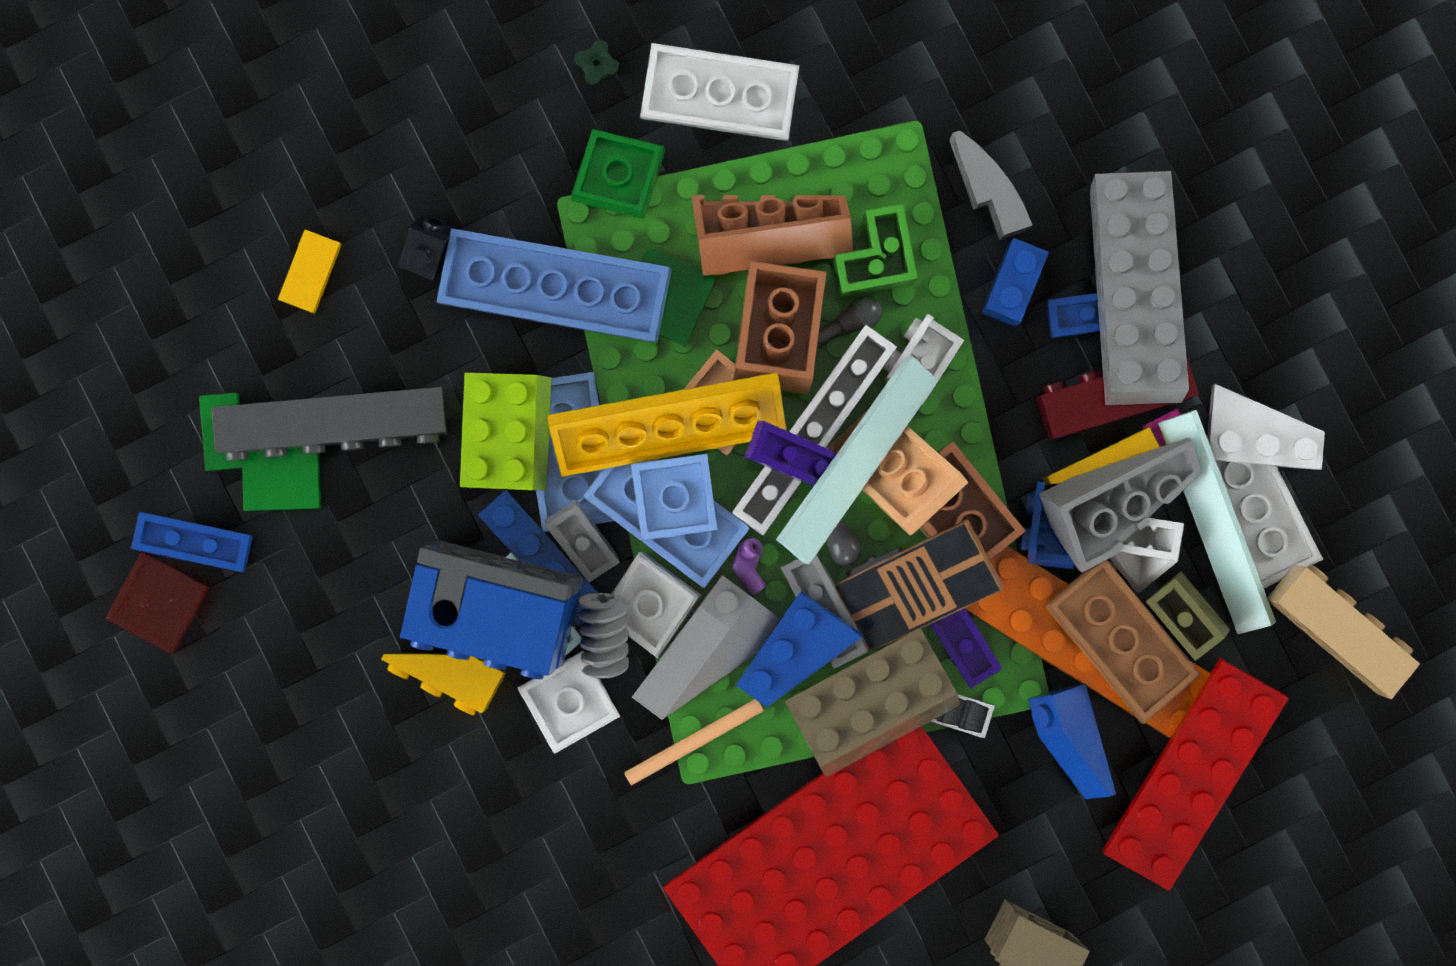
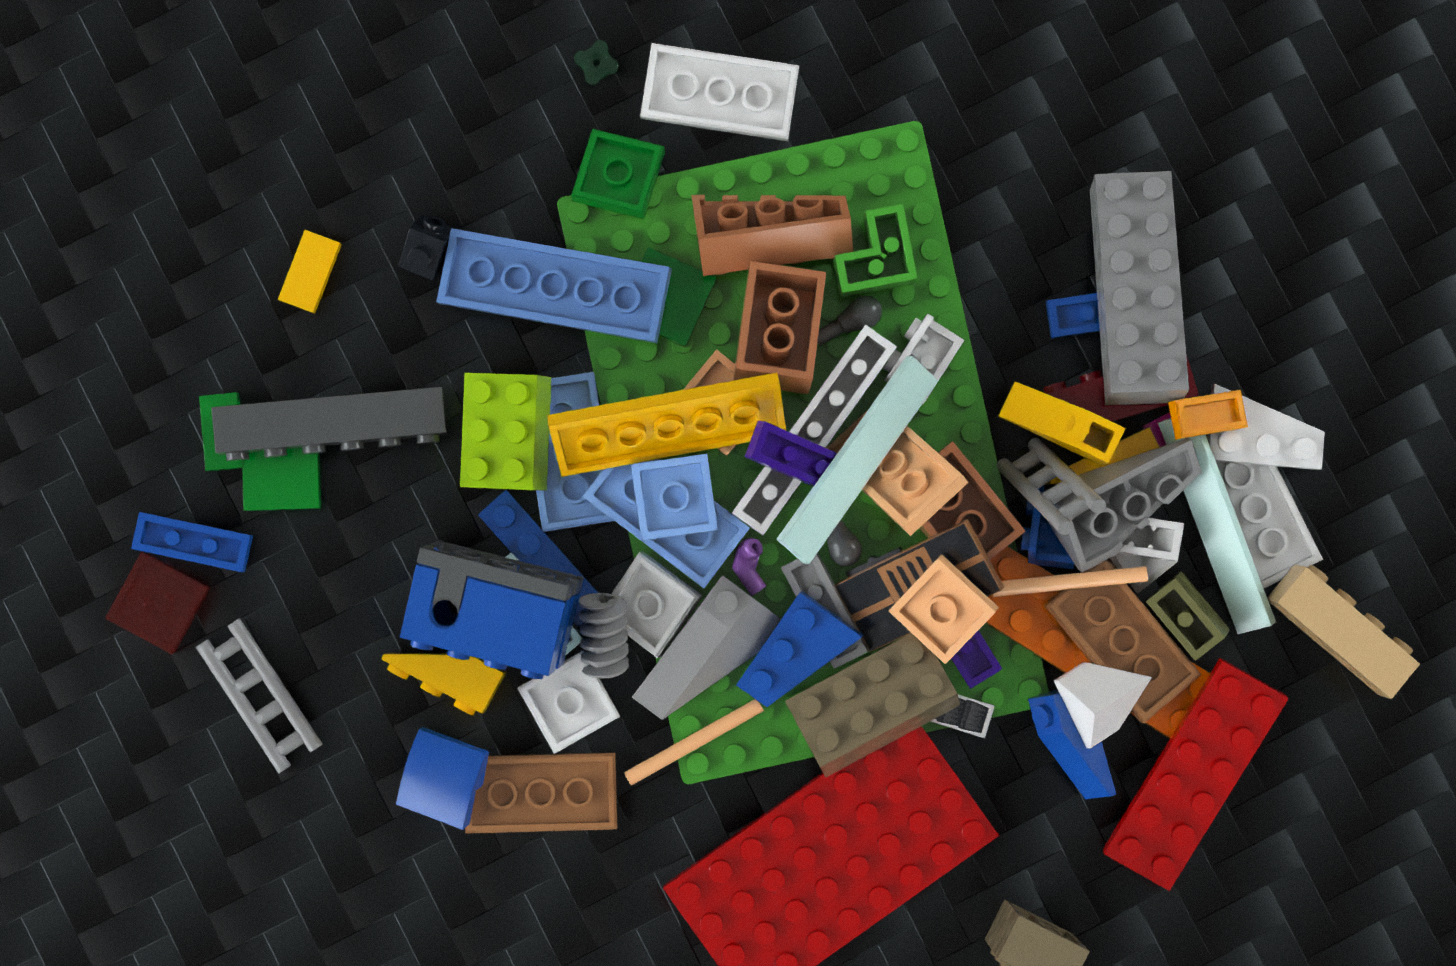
(256, 719): none -> light grey bar
(442, 778): none -> blue slope
(546, 793): none -> medium nougat tile
(582, 541): light grey plate -> none
(943, 609): none -> light nougat plate
(989, 187): light grey slope -> none
(1014, 282): blue brick -> none
(1045, 502): none -> light grey bar
(1062, 423): none -> yellow slope
(1073, 581): none -> light nougat bar
(1099, 698): none -> white slope
(1207, 414): none -> light orange tile

